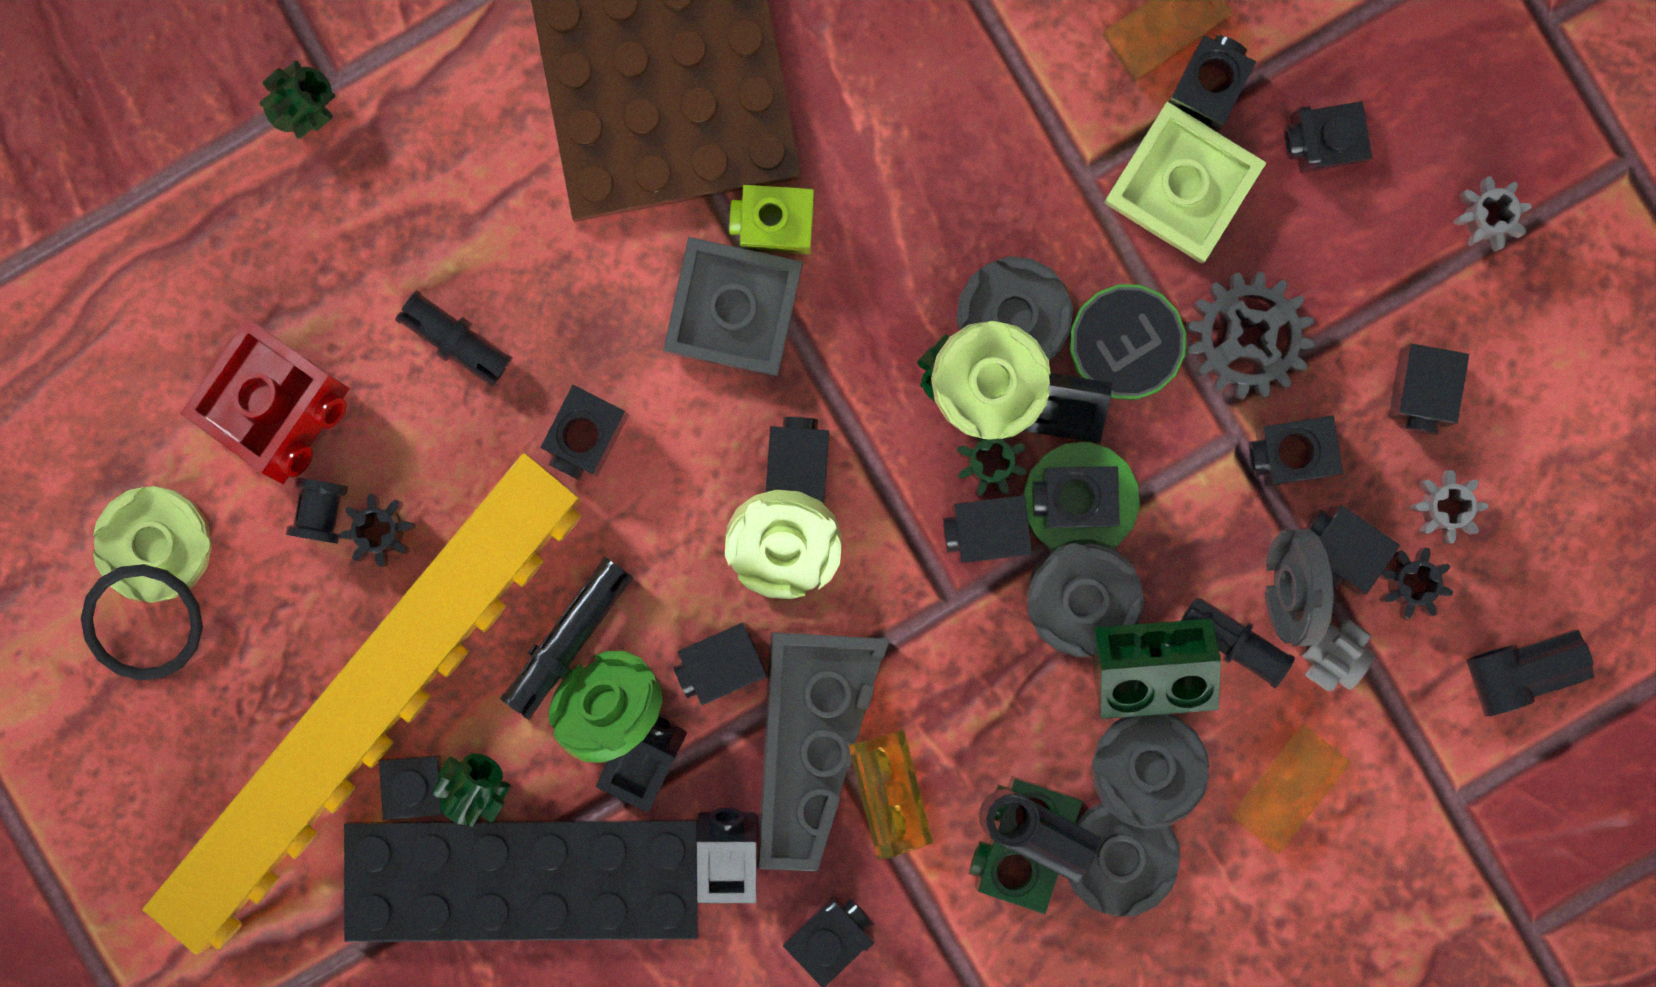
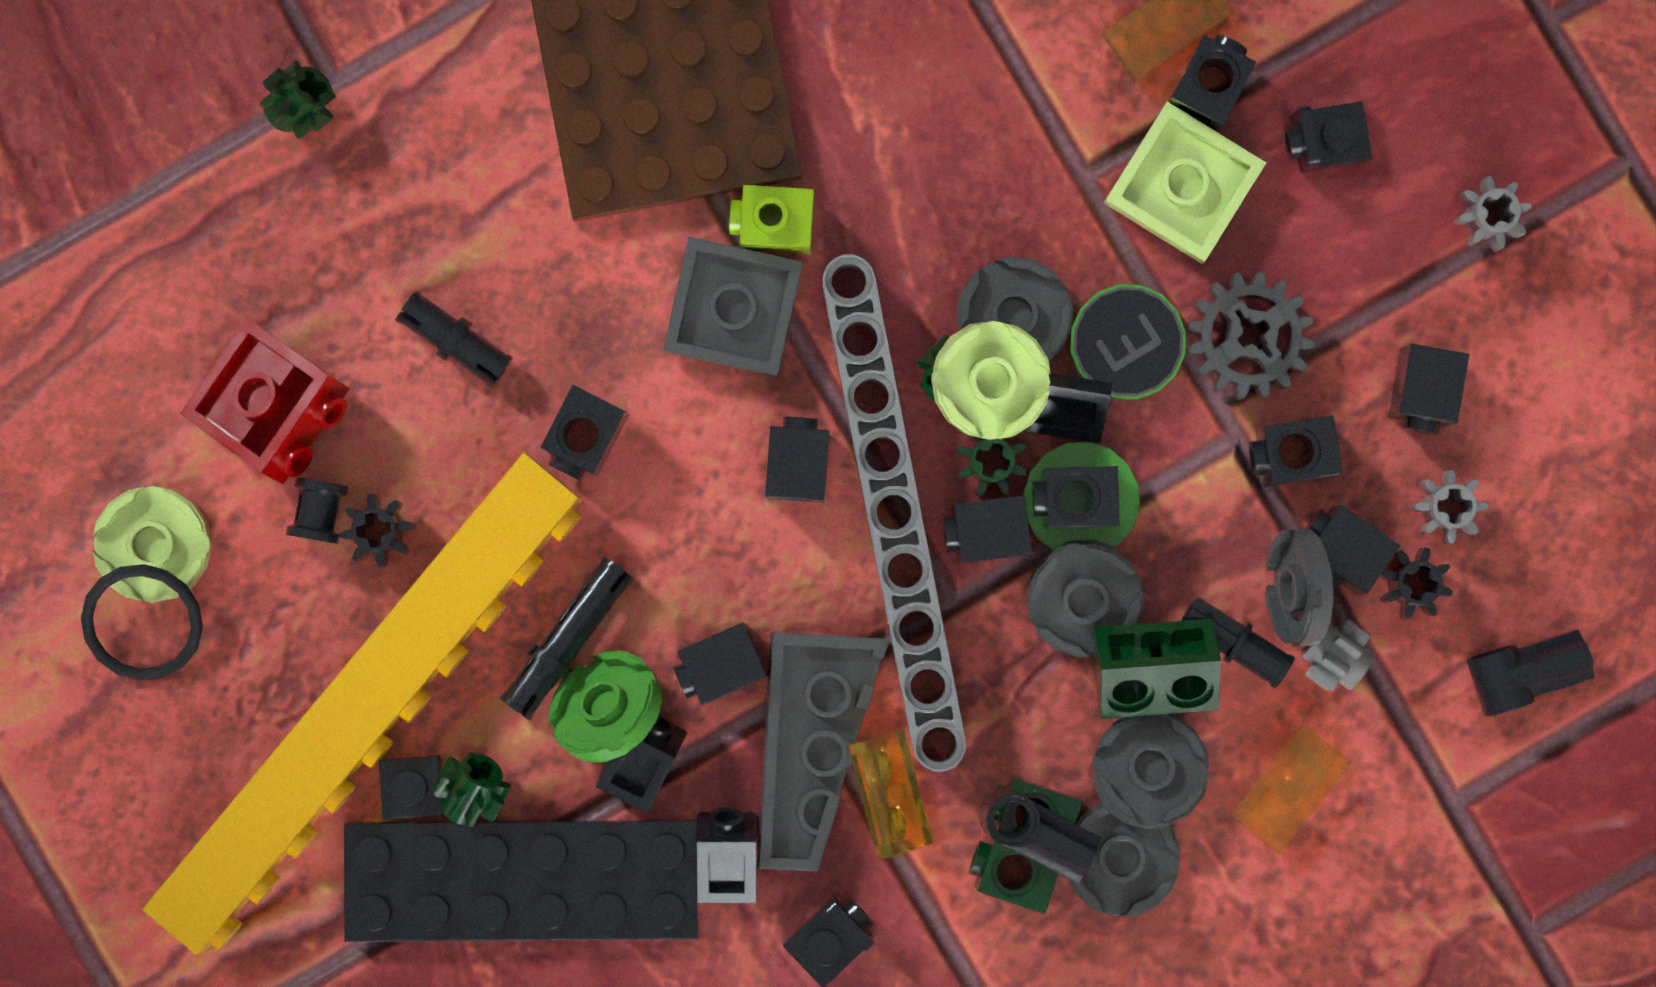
(783, 544): yellowish green tile -> none
(900, 483): none -> light grey beam

